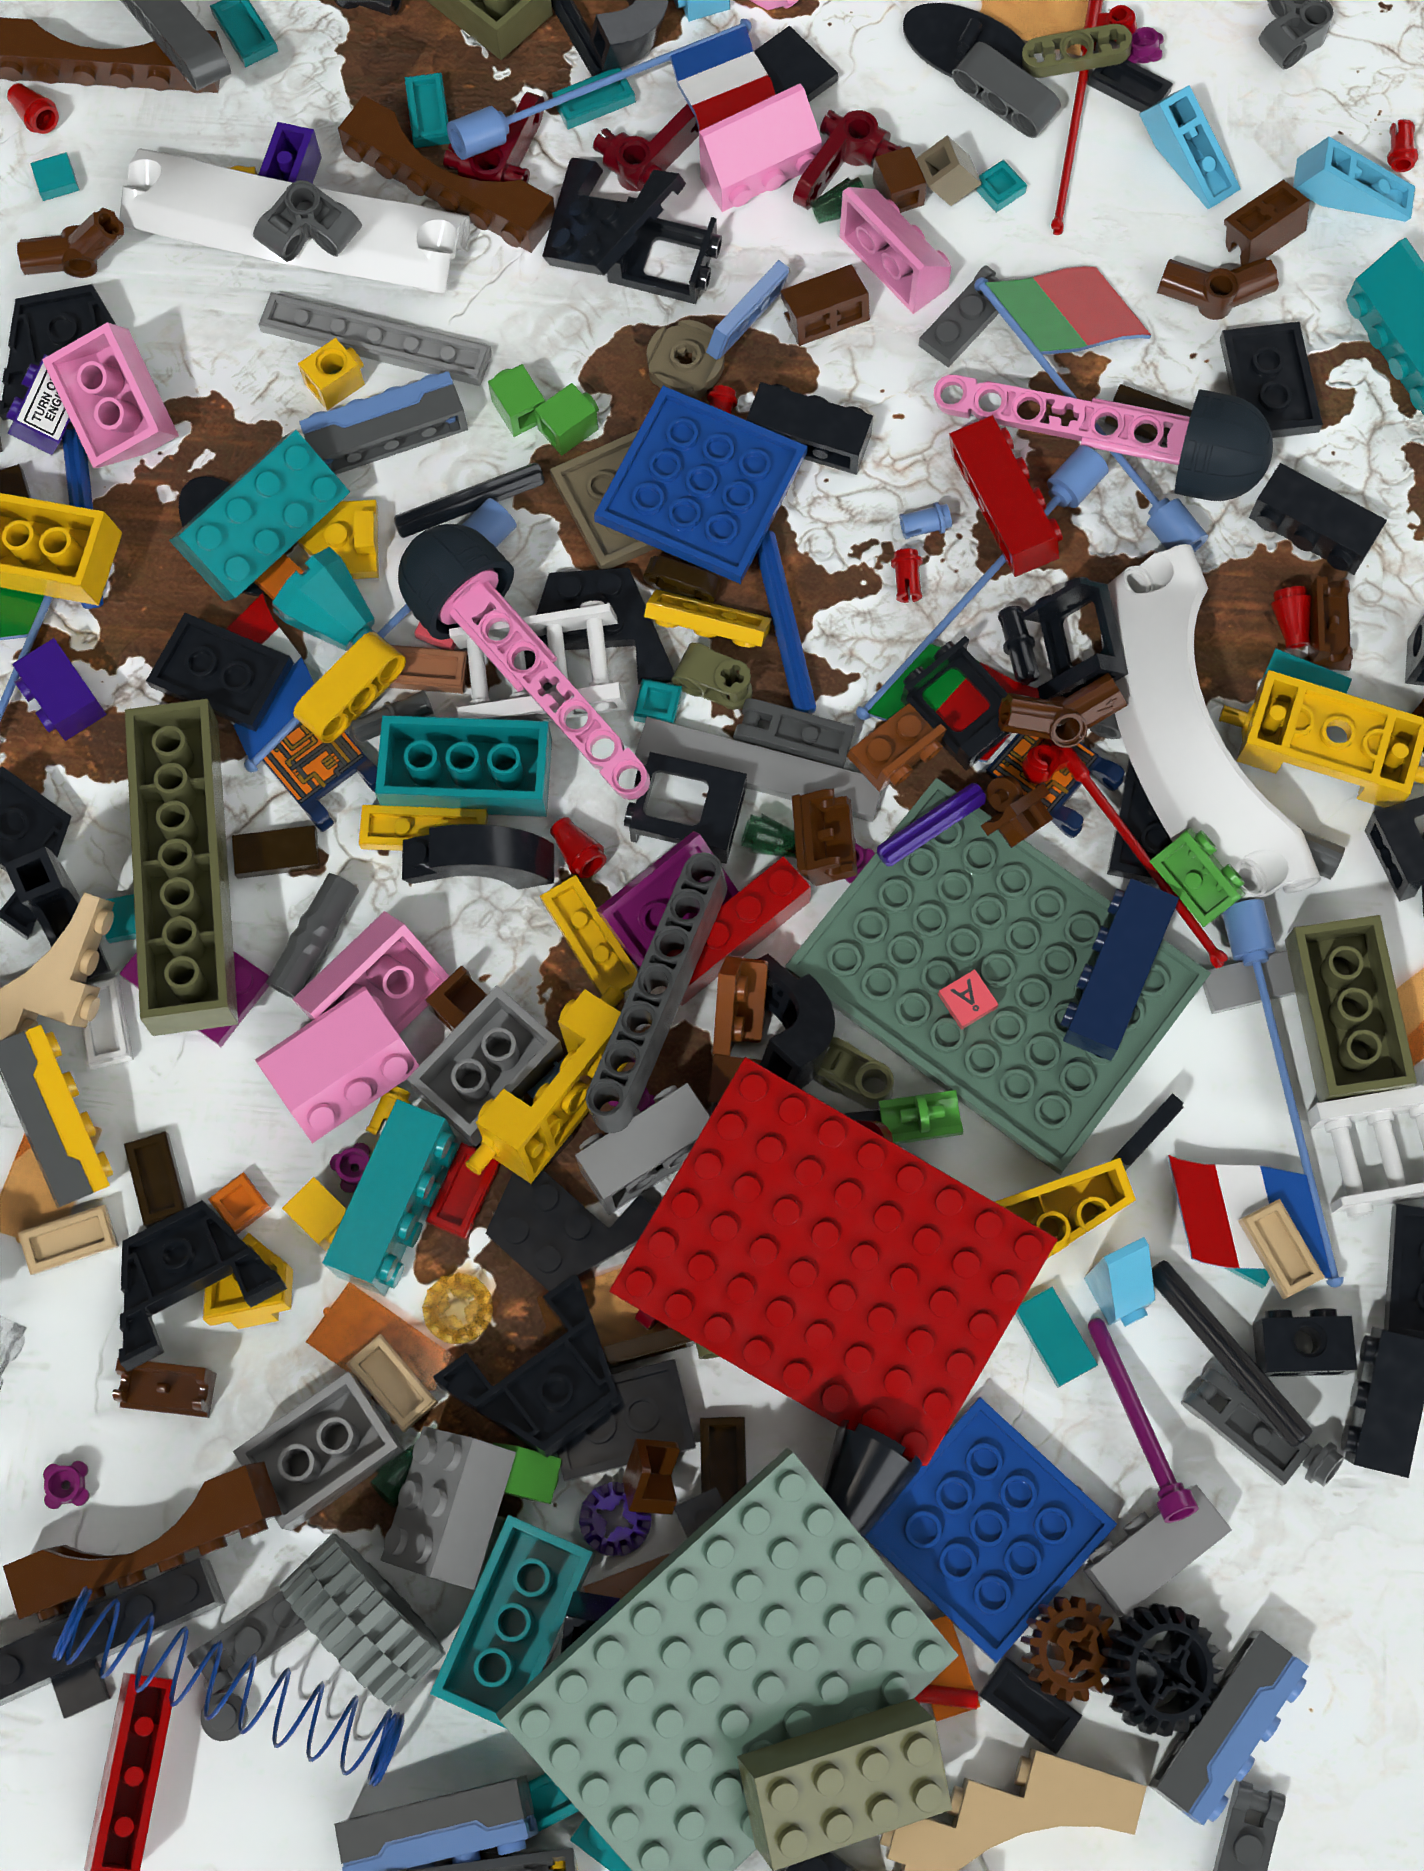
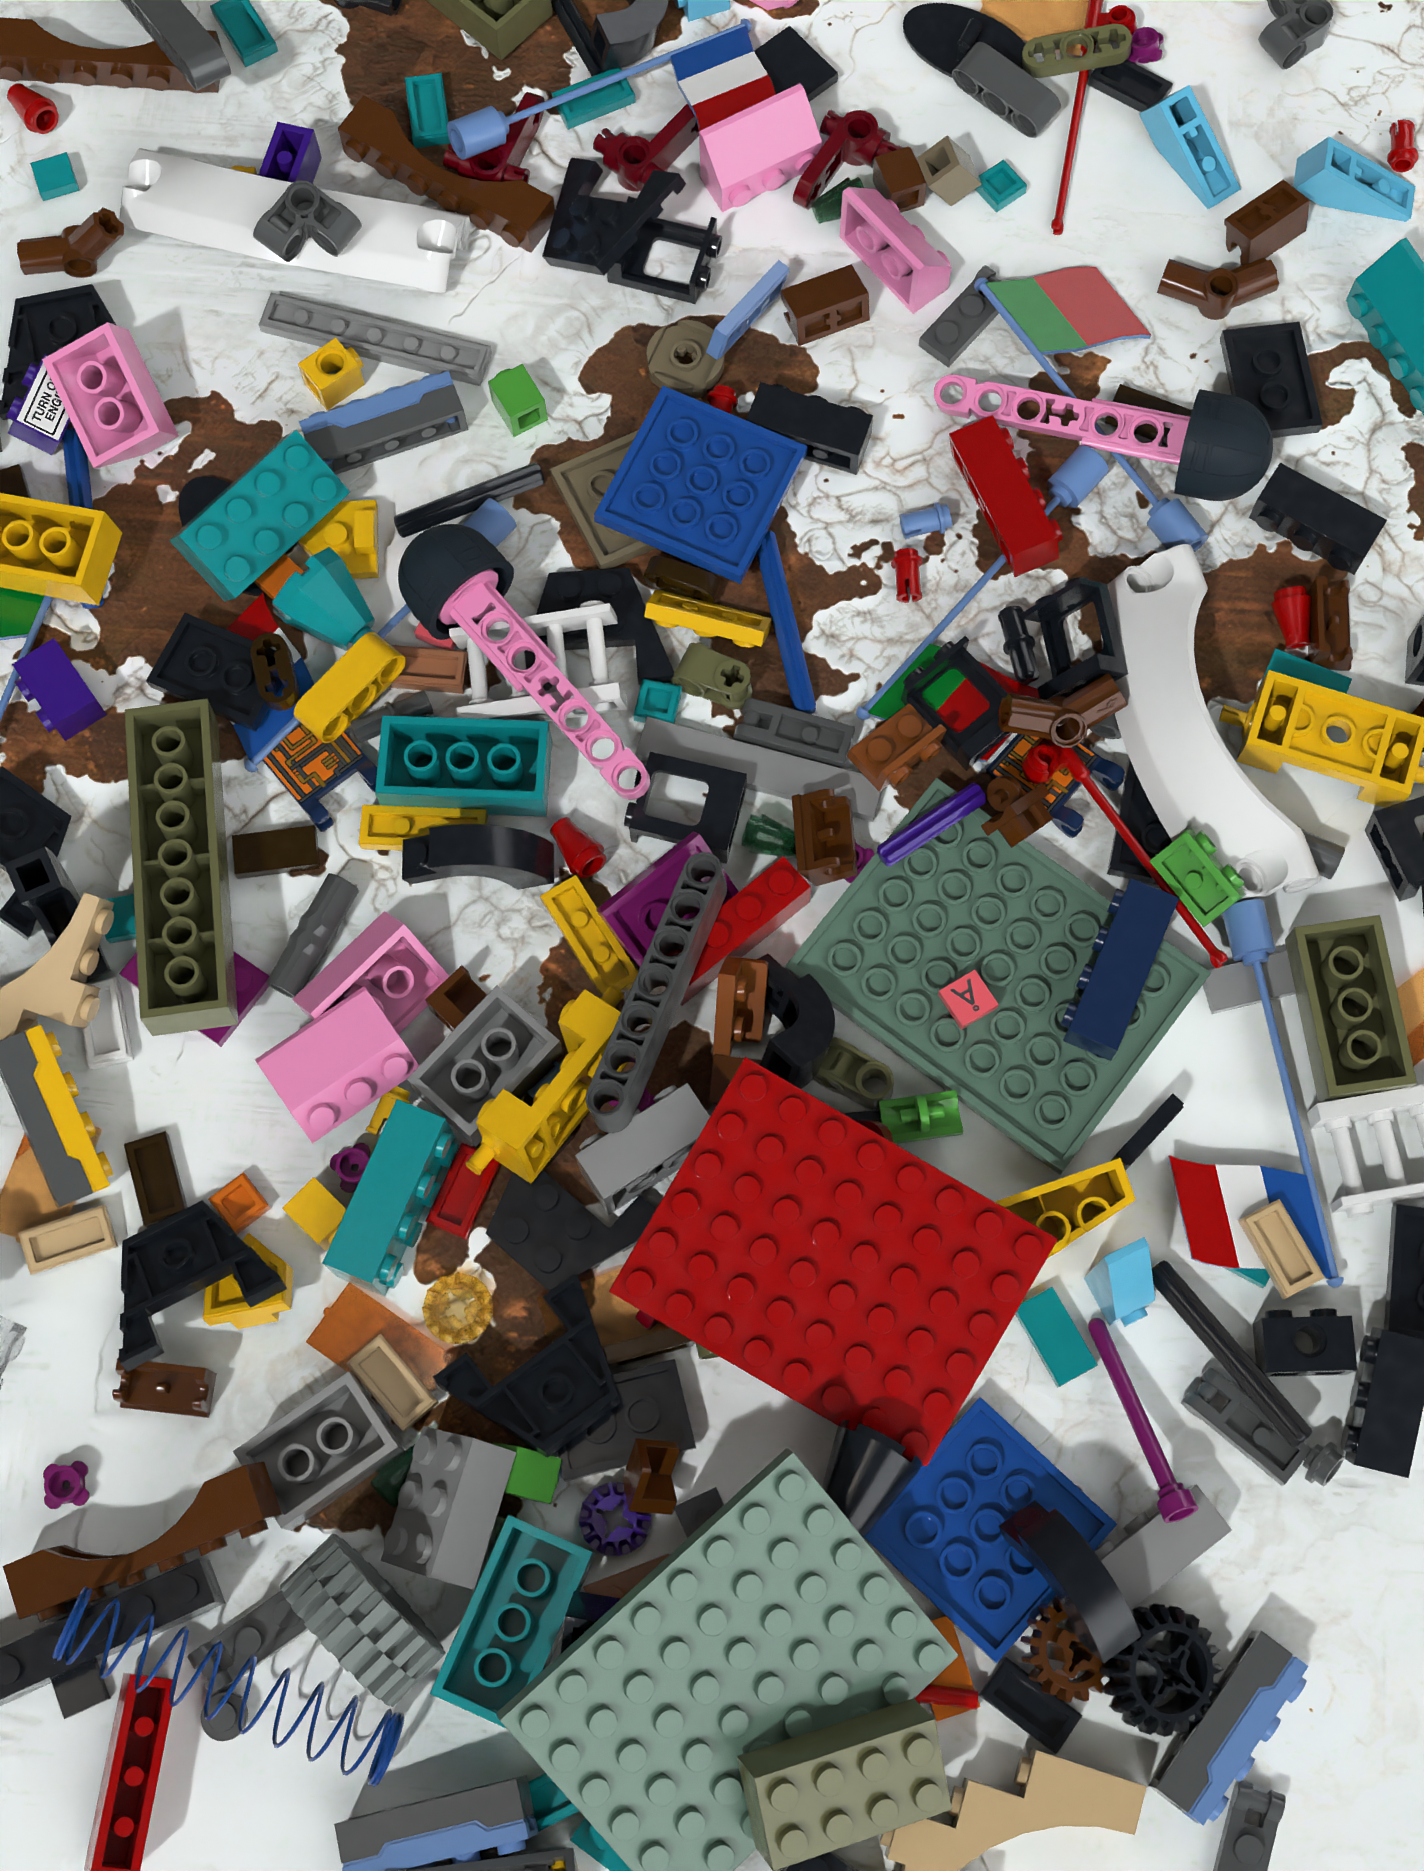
(283, 669): none -> dark brown beam
(567, 418): bright green brick -> none
(723, 1455): dark brown tile -> none
(1076, 1576): none -> black arch

